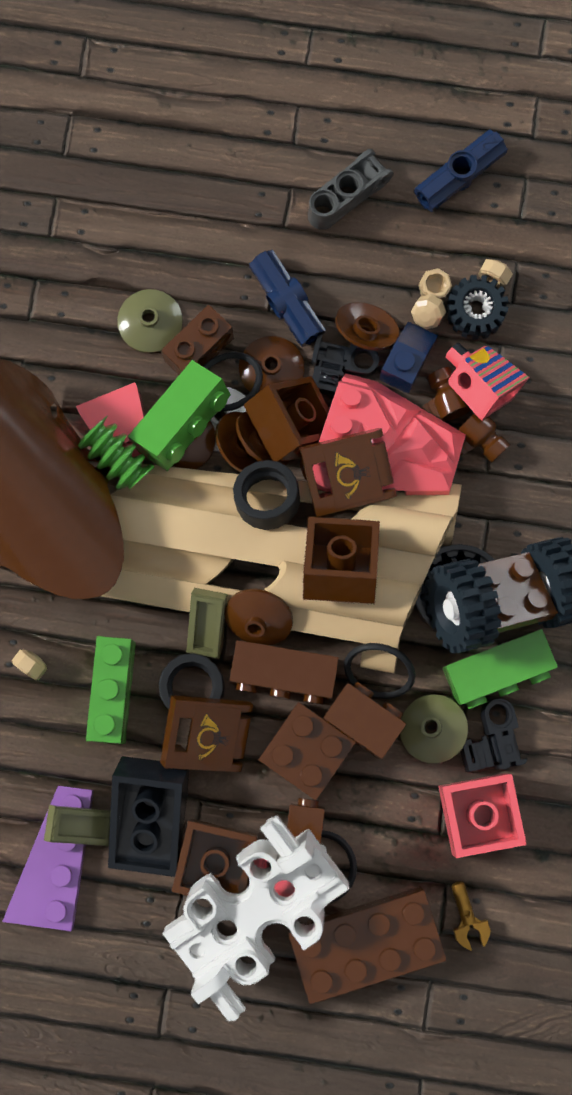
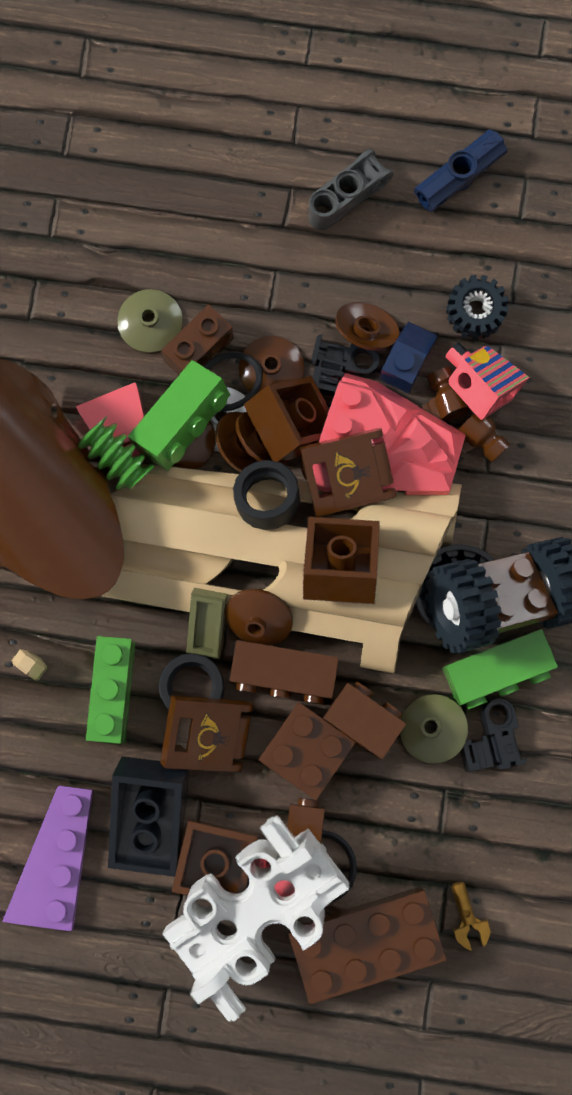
(77, 825): olive tile -> none
(287, 298): dark blue piece -> none
(378, 646): black tyre -> none
(428, 311): tan tile -> none
(435, 283): tan tile -> none
(482, 815): coral brick -> none
(496, 270): tan tile -> none

